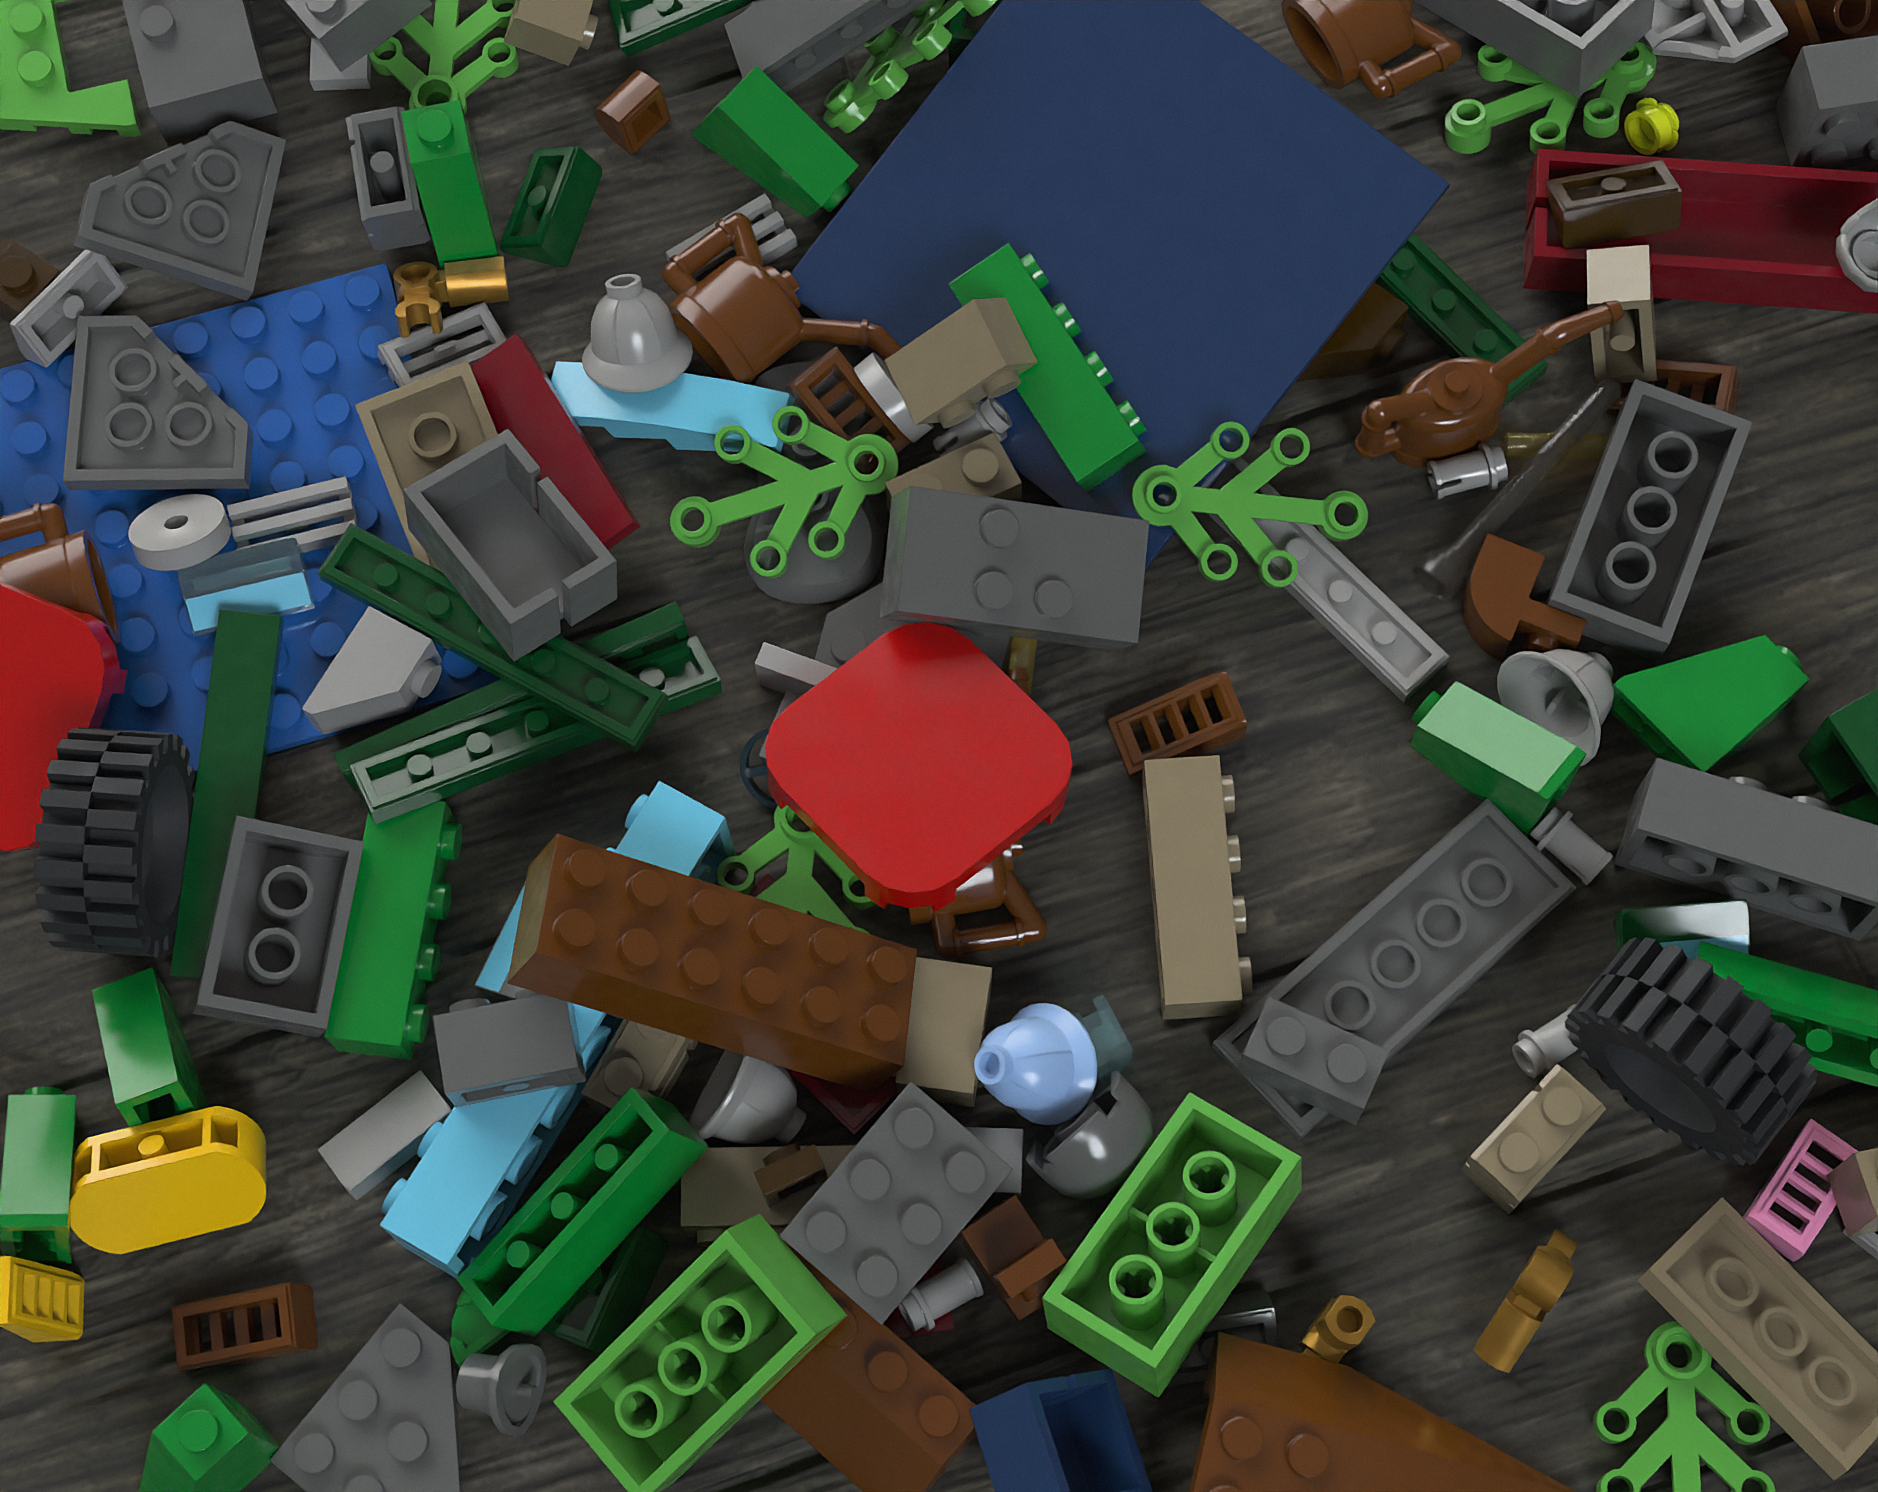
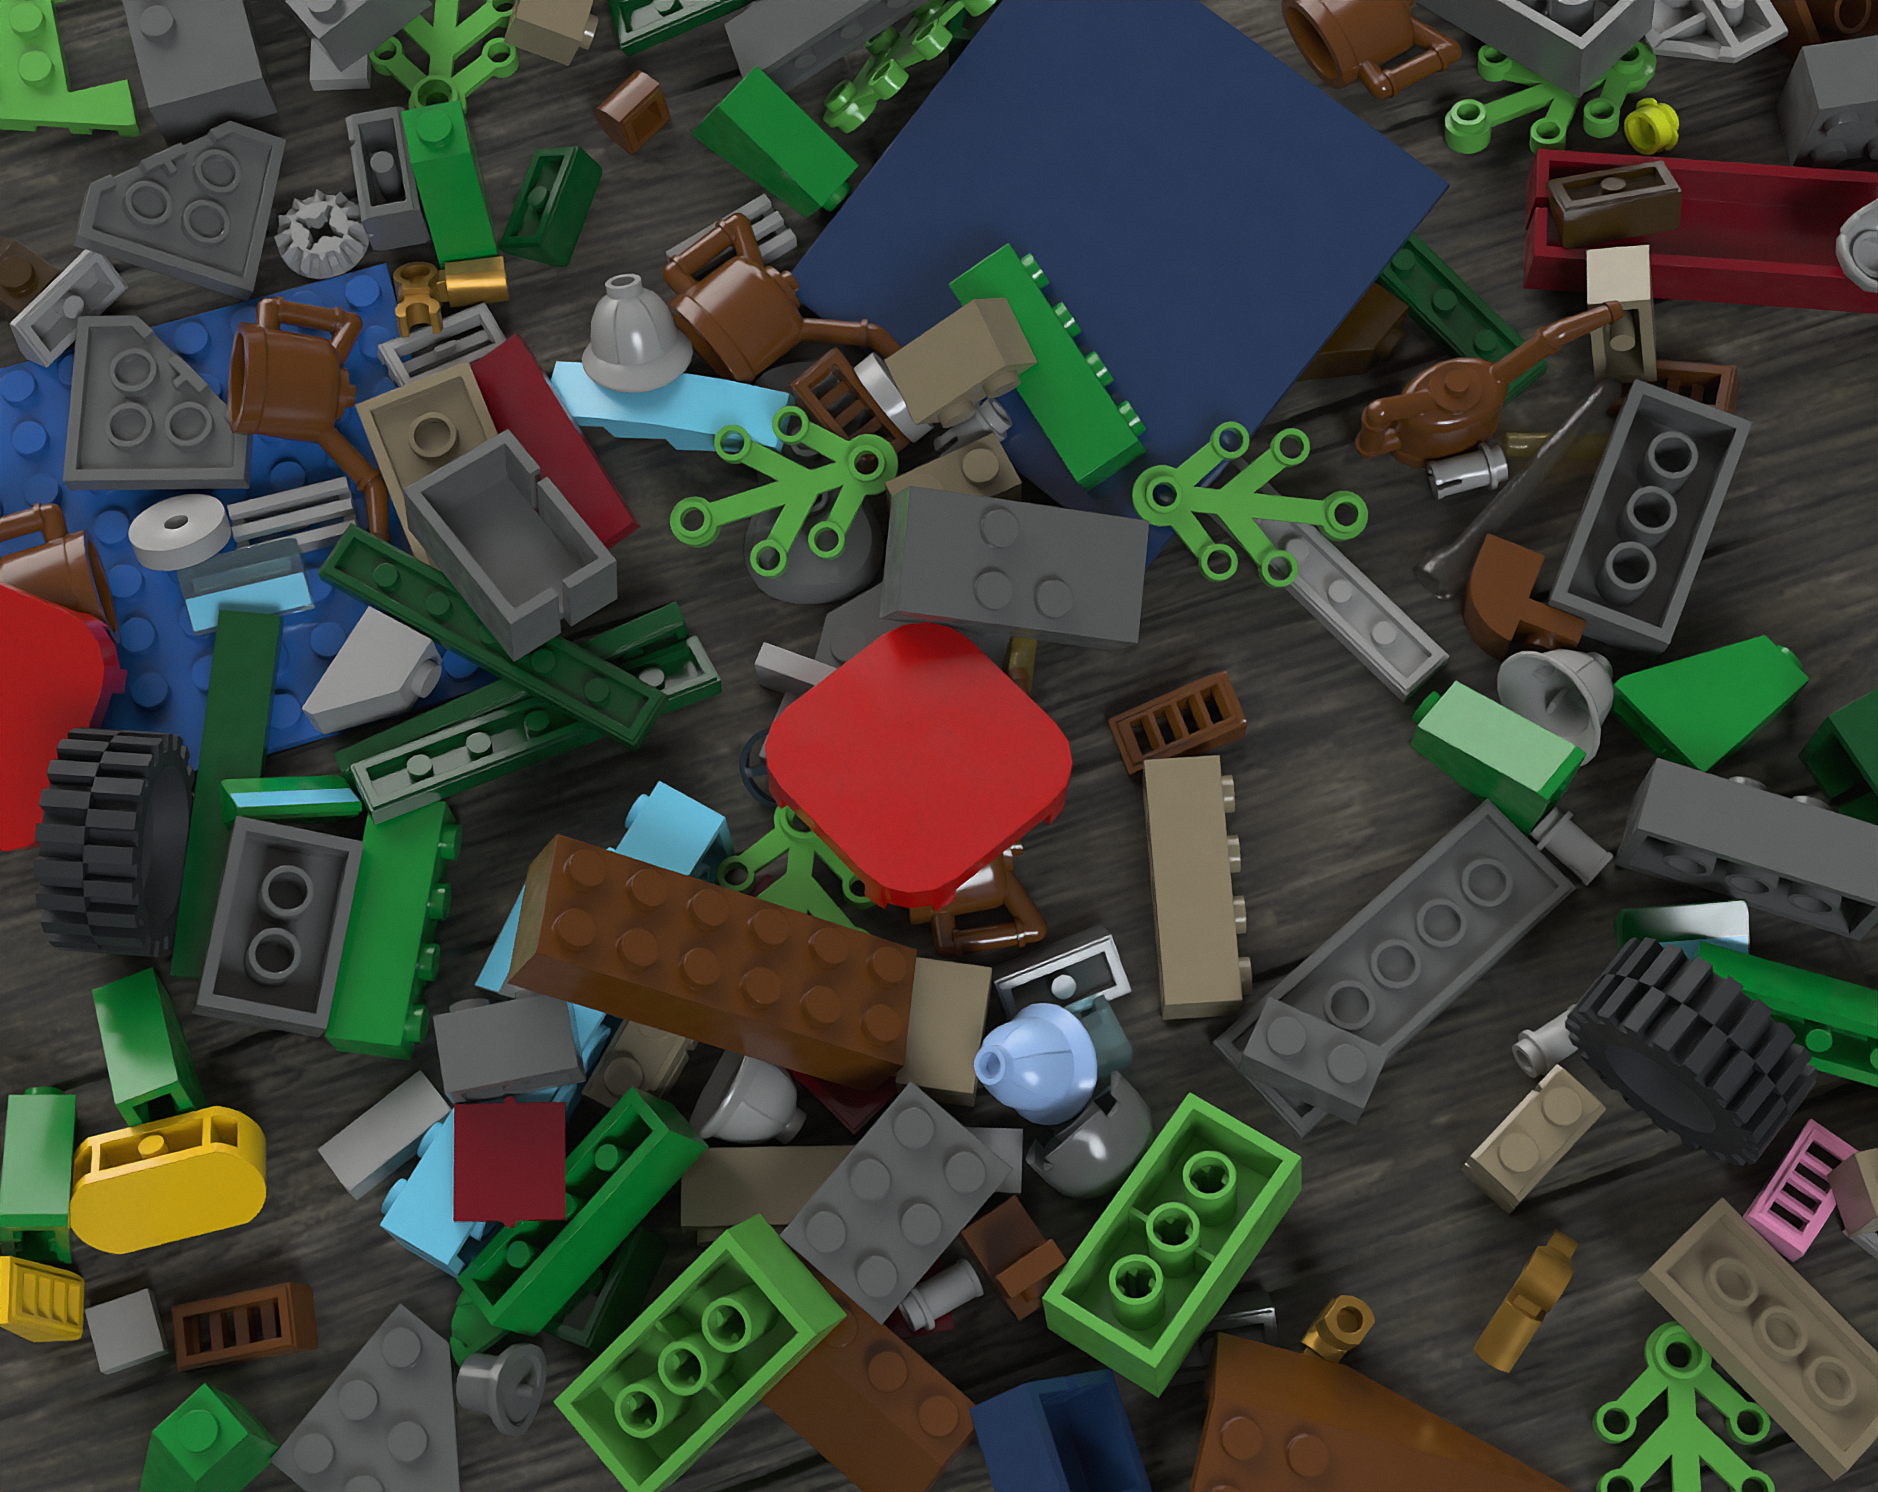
(127, 1331): none -> light grey tile
(289, 800): none -> green slope
(298, 389): none -> reddish brown piece
(330, 255): none -> light grey gear
(509, 1162): none -> dark red piece
(790, 1172): dark brown plate -> none
(1062, 974): none -> dark grey slope

